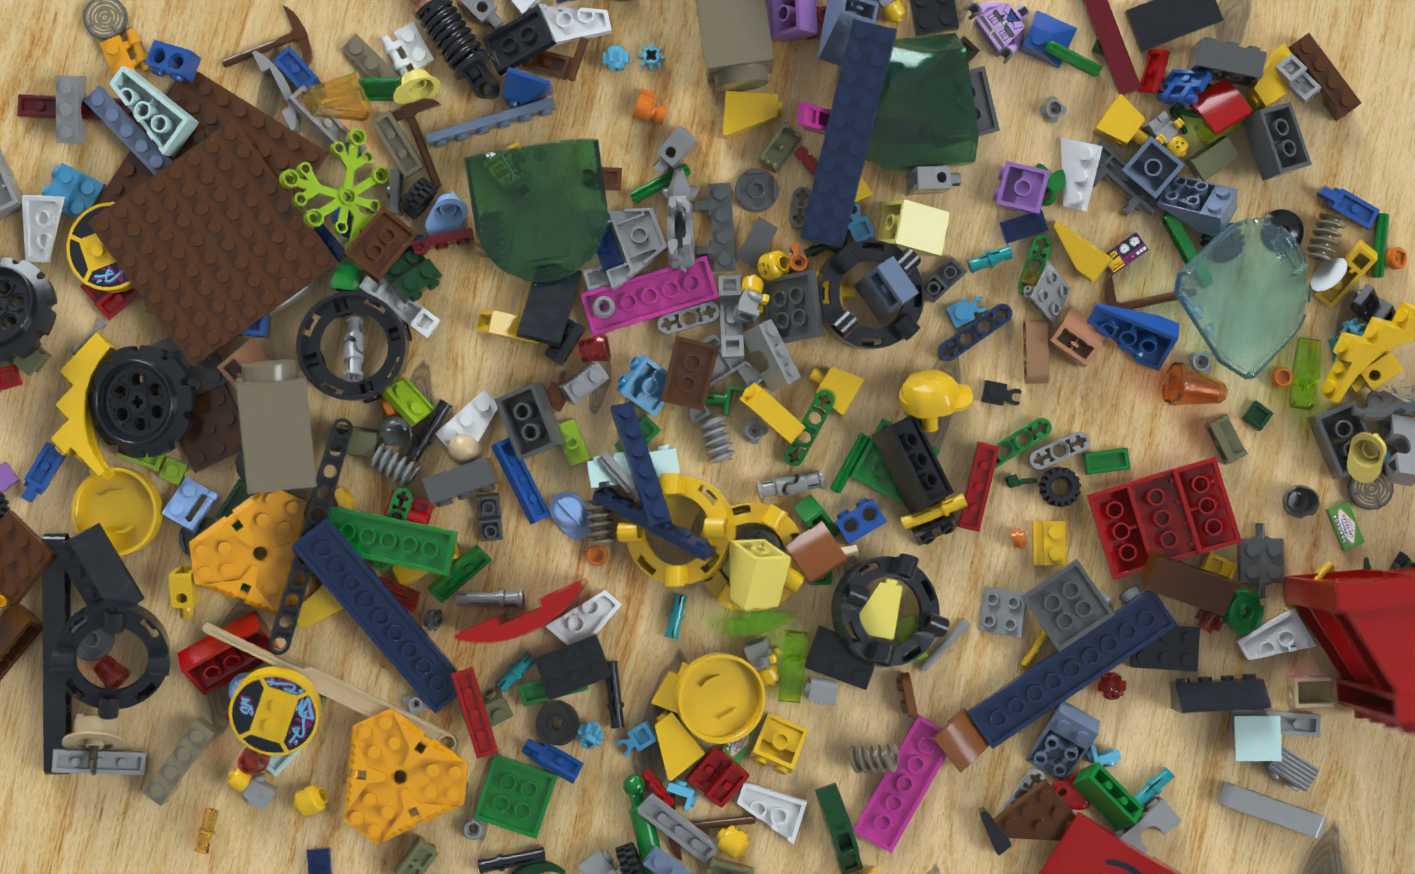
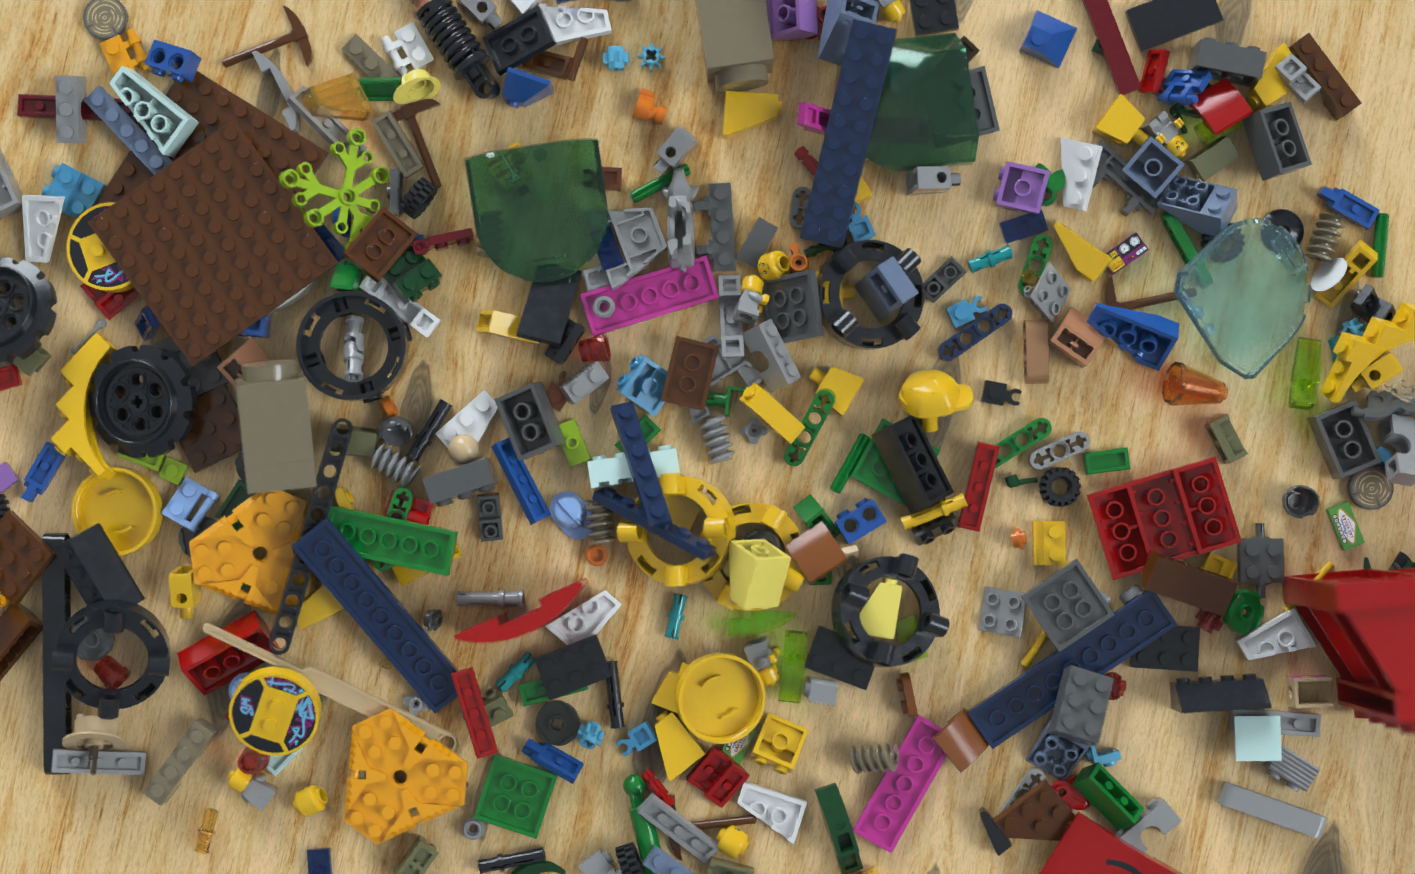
(147, 323): none -> clear blue plate
(296, 69): blue hinge -> none
(407, 596): clear red plate -> none
(408, 401): lime plate -> none
(446, 215): light blue piece -> none
(460, 573): green plate -> none
(501, 120): sand blue plate -> none
(618, 473): light grey axle -> none
(681, 788): medium azure bracket -> none
(702, 307): light grey beam -> none
(756, 190): dark grey tile -> none
(780, 147): olive hinge -> none
(794, 484): light grey piece -> none
(913, 227): light yellow slope -> none
(944, 645): light grey bar -> none
(999, 26): torso -> none
(1059, 109): light grey plate -> none
(1073, 58): green axle -> none
(1081, 705): none -> dark grey brick
(1153, 786): teal pin -> none
(1204, 357): light grey plate -> none
(1257, 415): dark green tile -> none
(1281, 377): orange plate -> none
(1366, 457): light yellow piece -> none
(1396, 258): orange tile -> none

